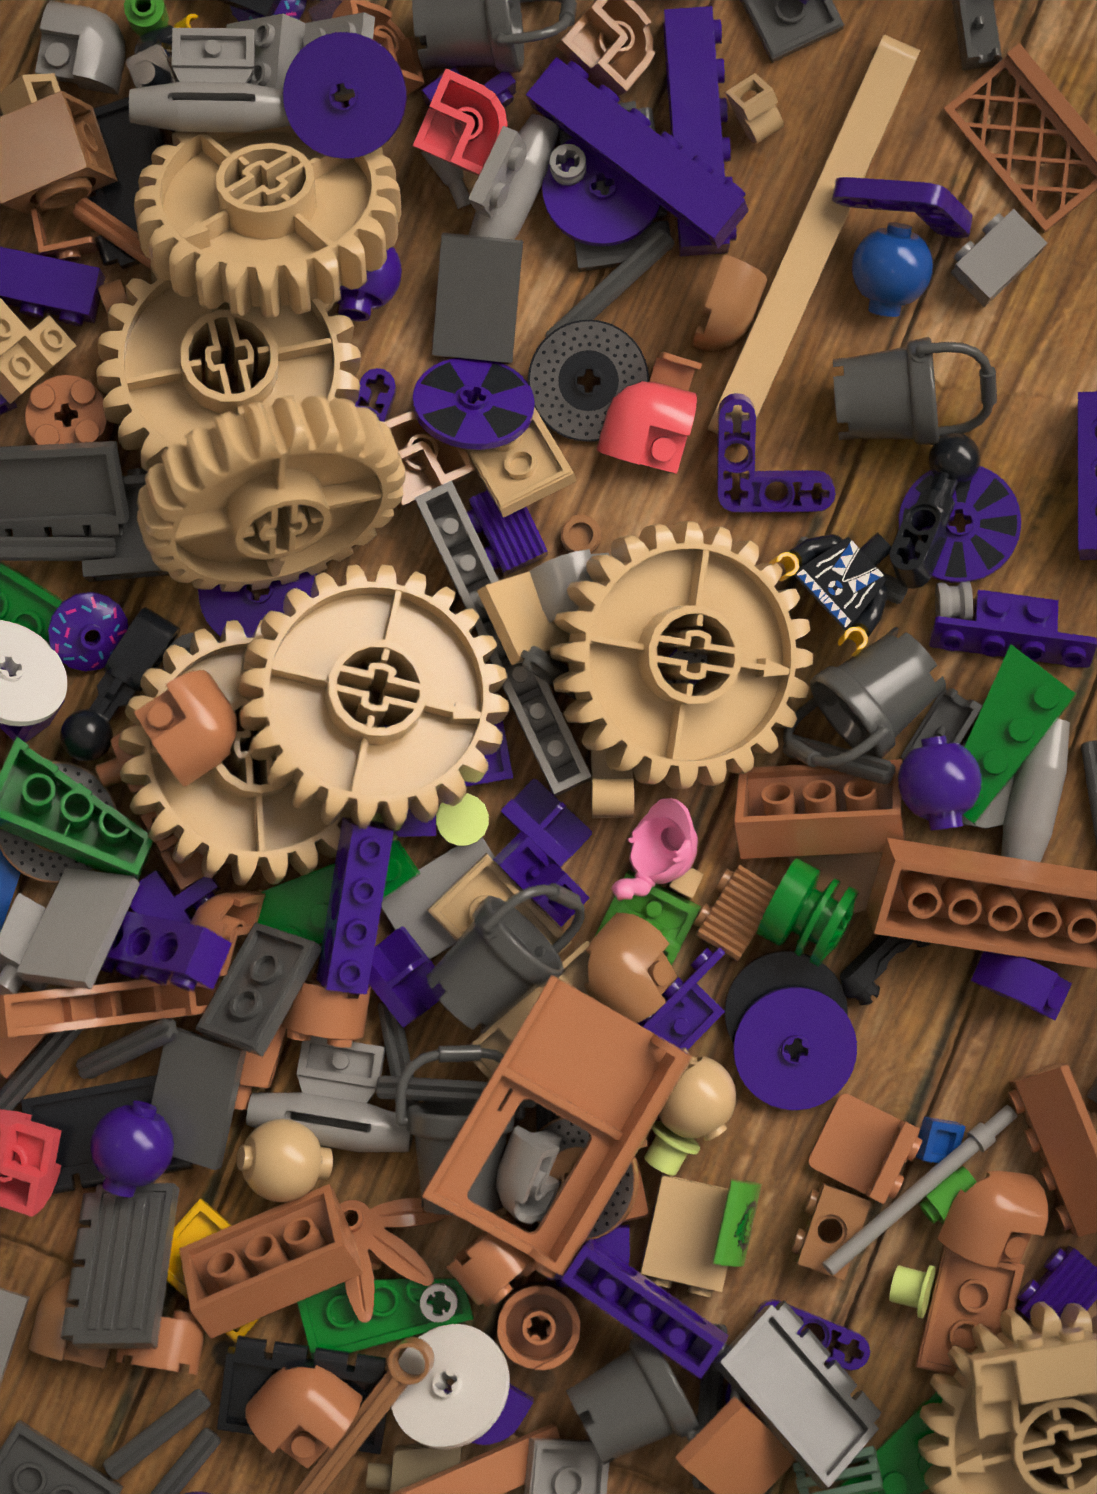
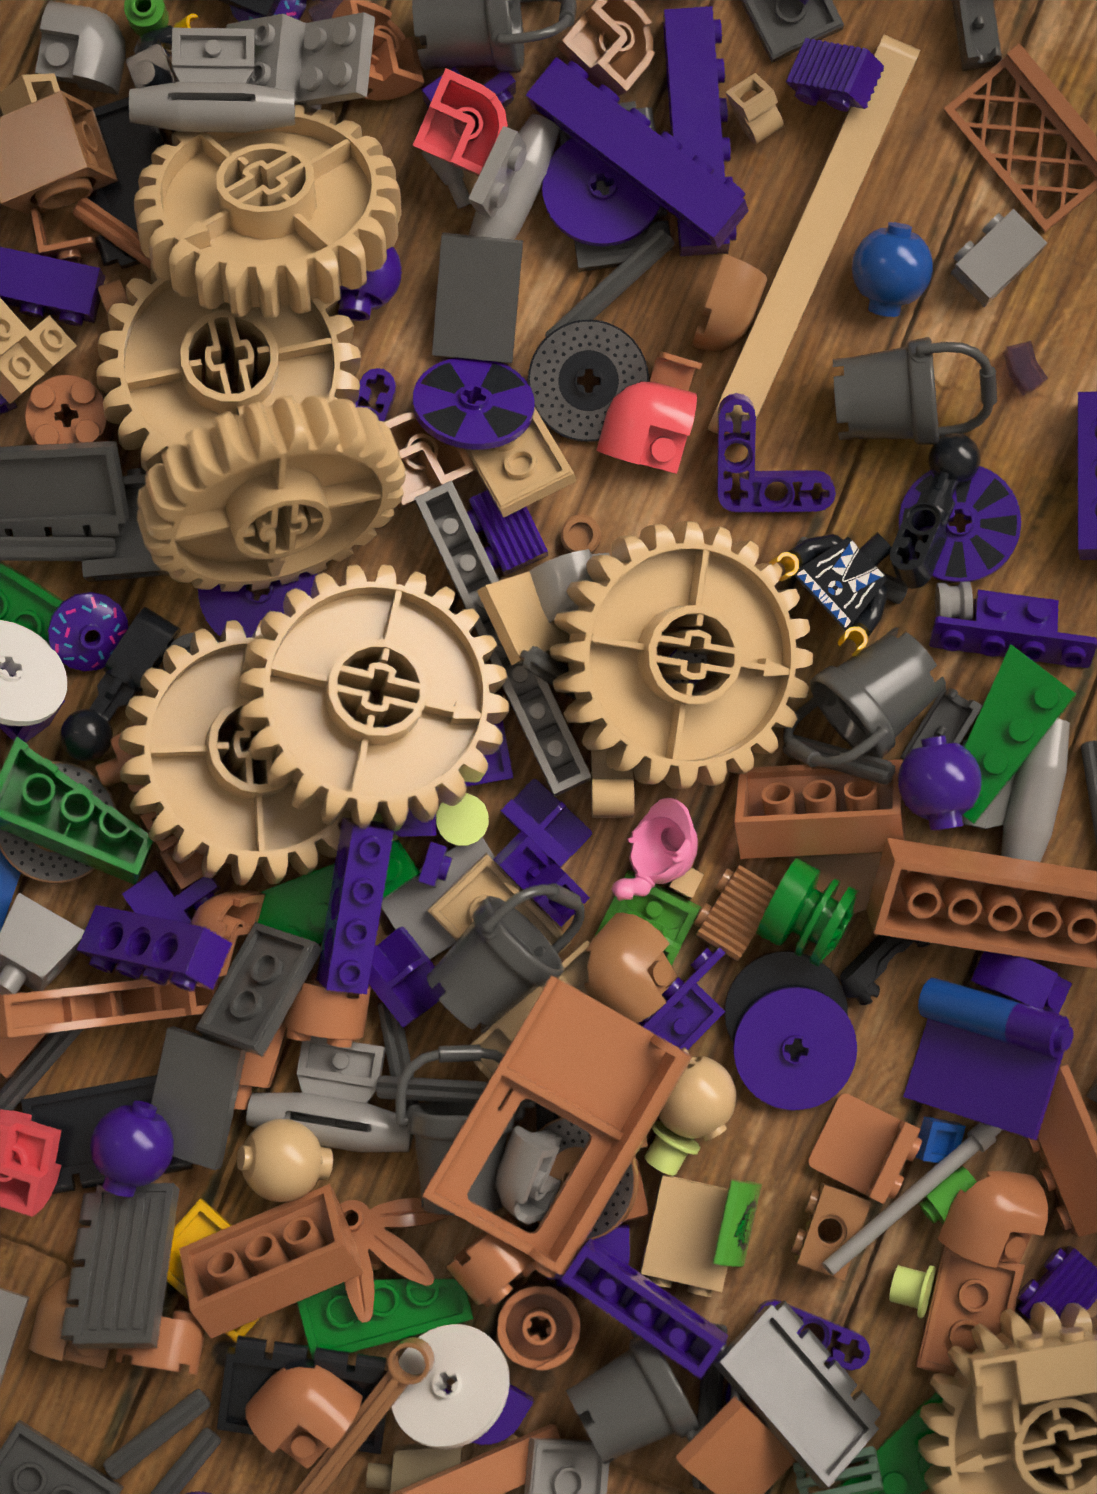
(78, 928): light grey tile -> none
(127, 1048): dark grey axle -> none
(190, 725): nougat brick -> none
(317, 77): dark purple piece -> none
(427, 1309): light grey bush -> none
(435, 865): none -> dark purple plate
(560, 156): light grey bush -> none
(834, 74): none -> dark purple brick
(928, 200): dark purple beam -> none
(987, 1057): none -> dark purple door
(1023, 367): none -> piece

